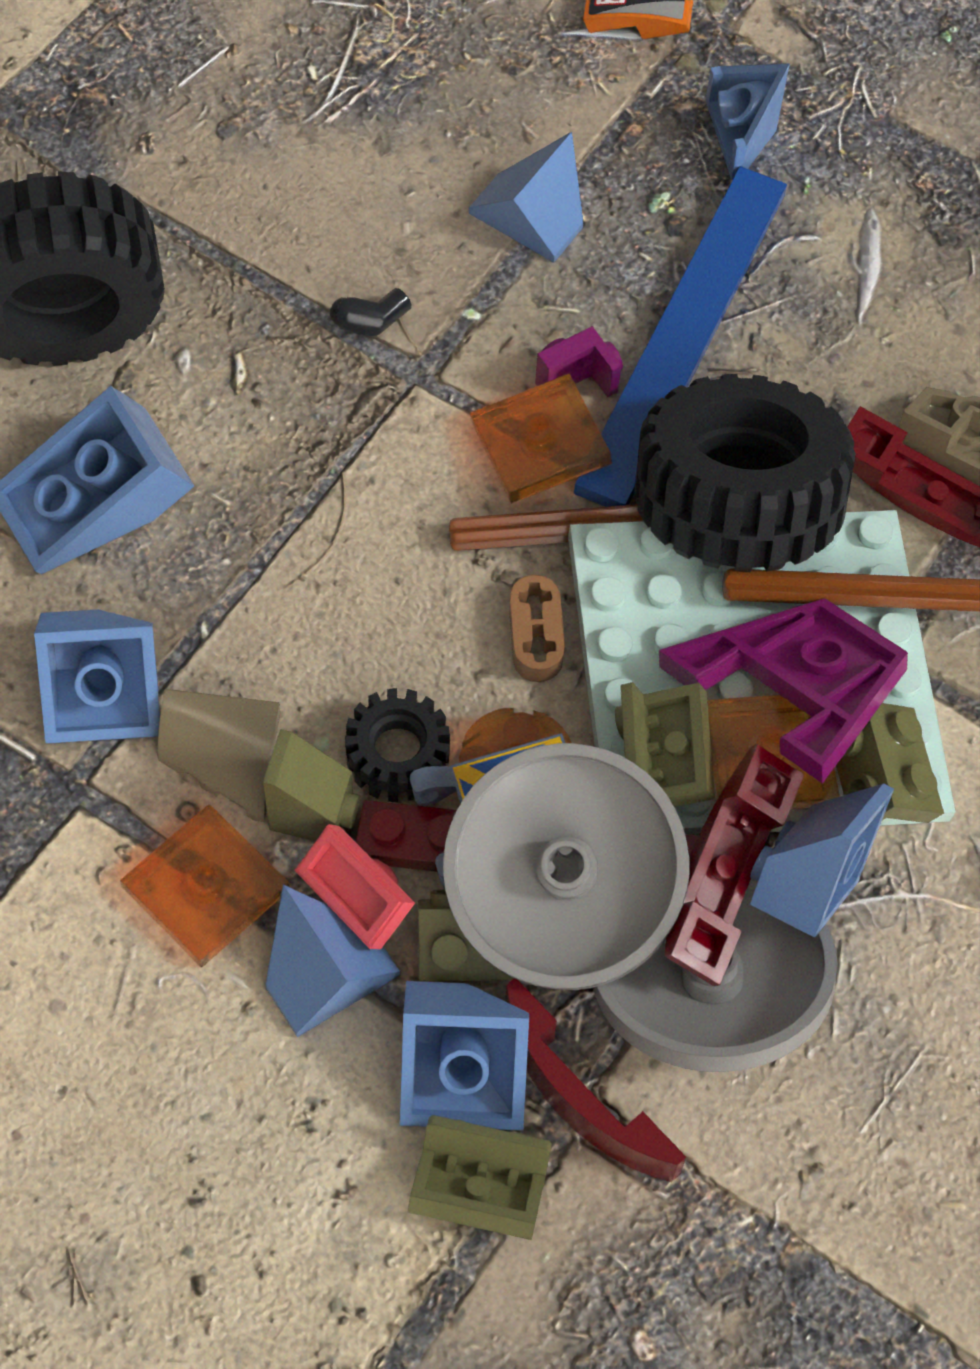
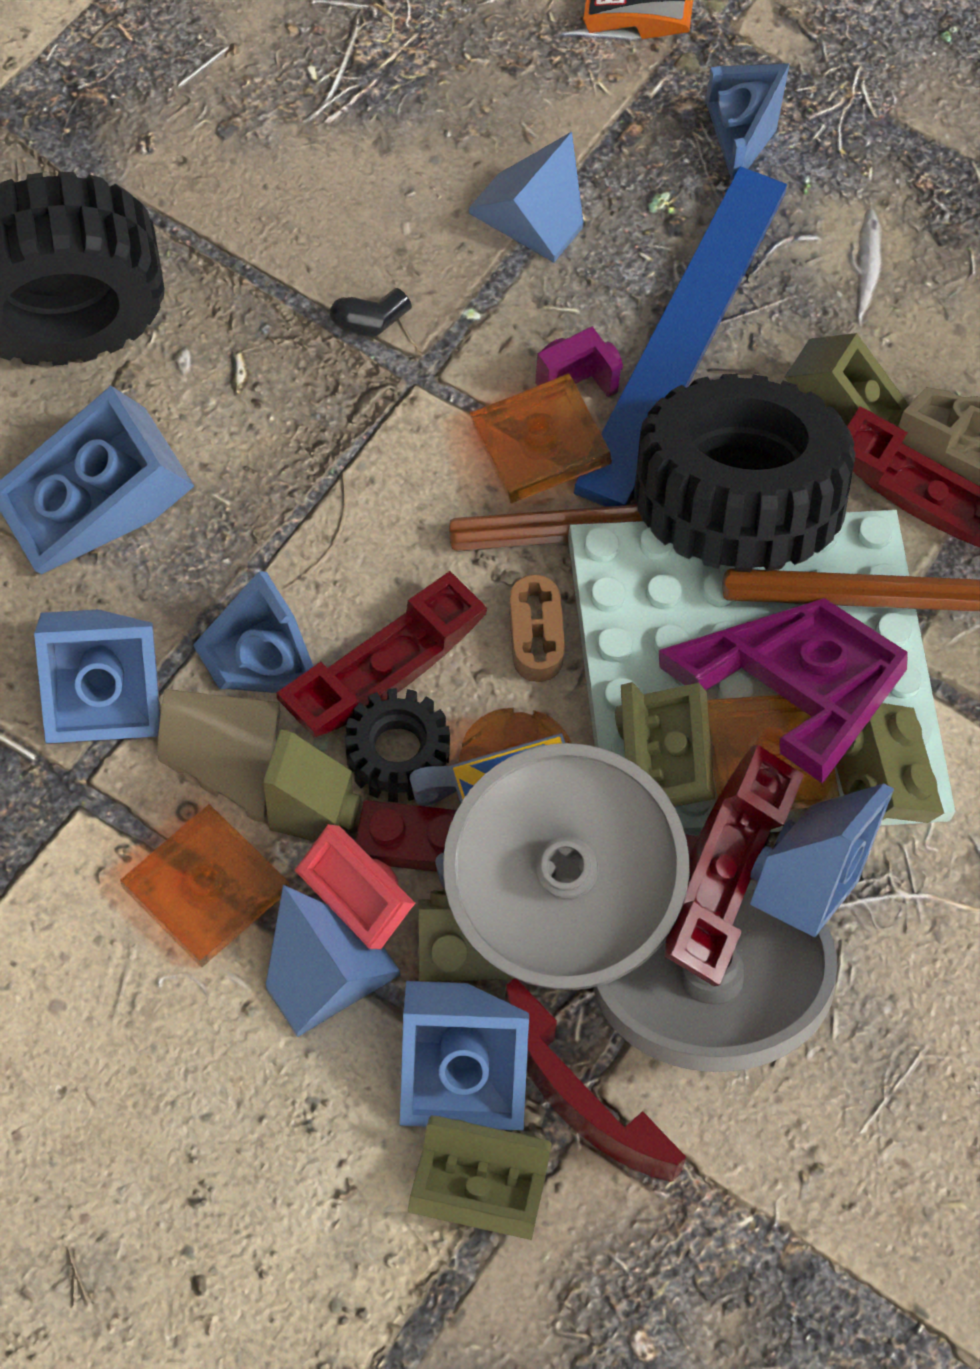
(255, 641): none -> medium blue slope
(389, 659): none -> dark red slope
(846, 377): none -> olive slope

